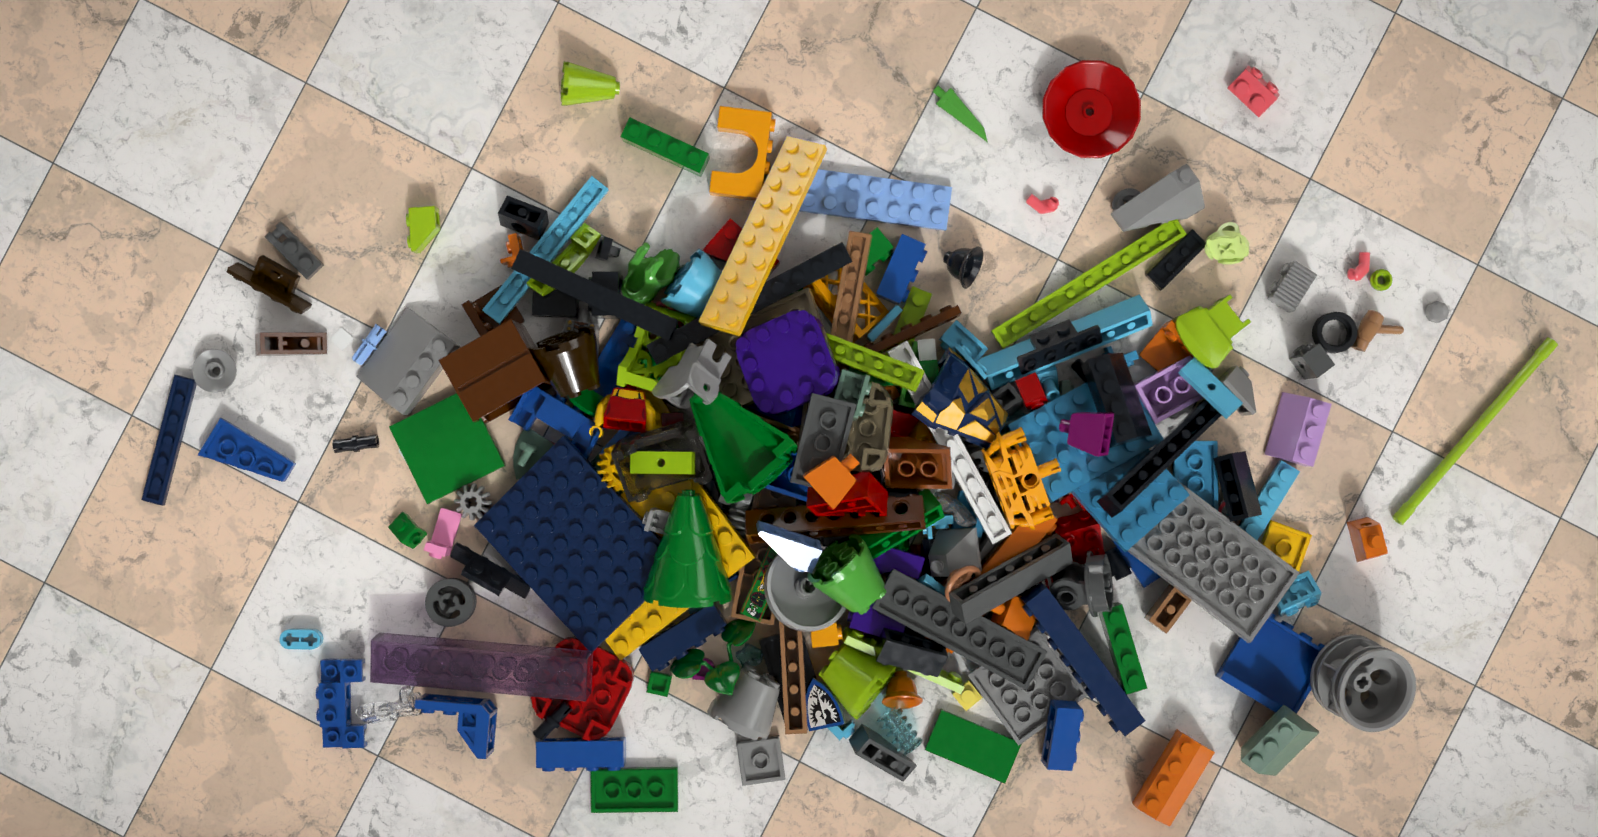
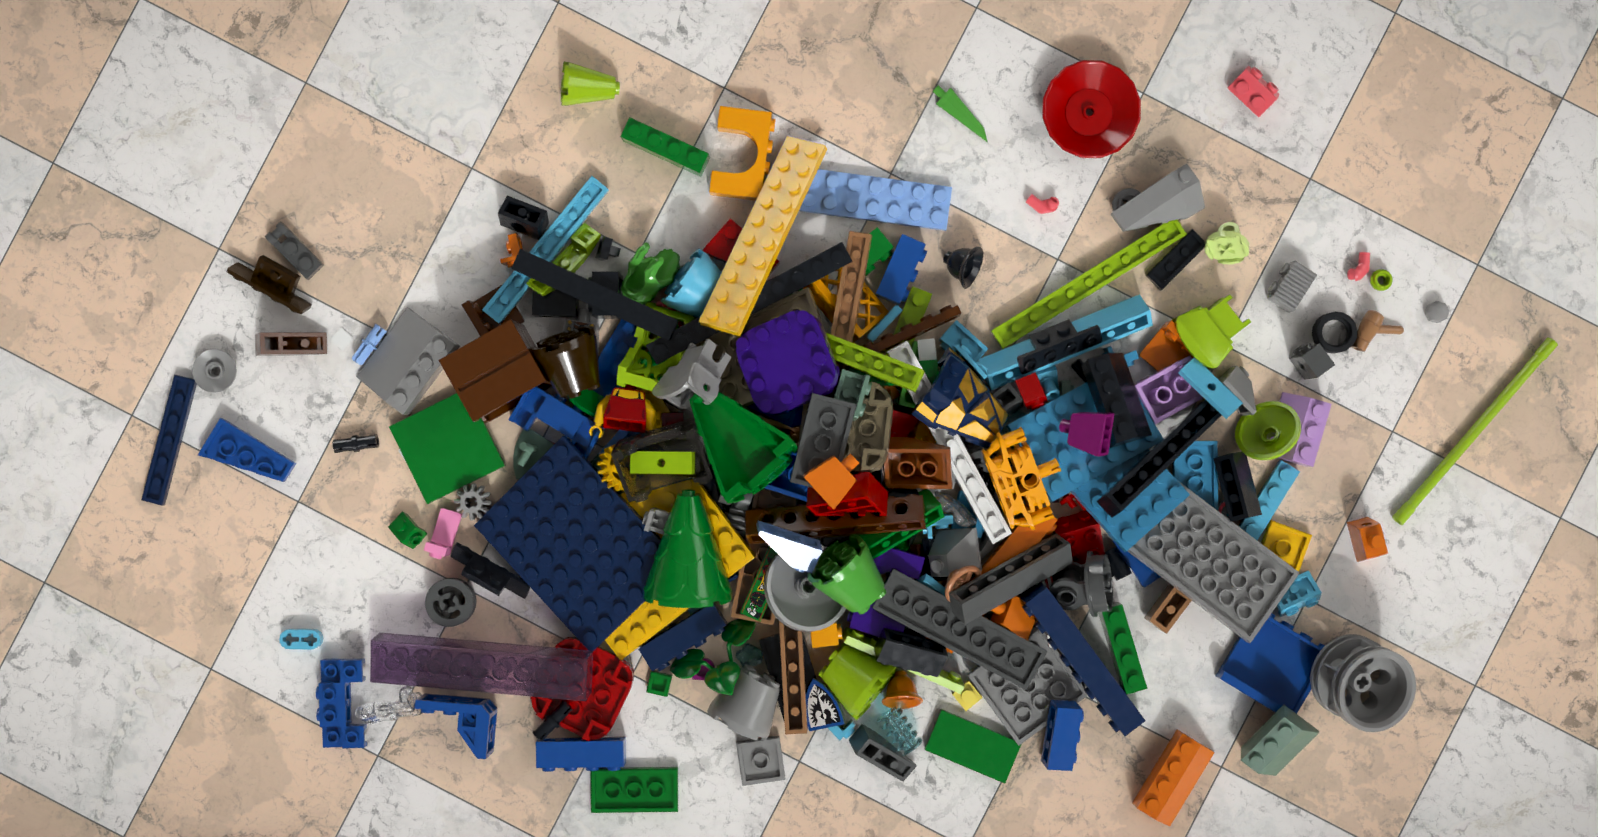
(423, 225): lime slope -> none
(1270, 420): none -> lime dish

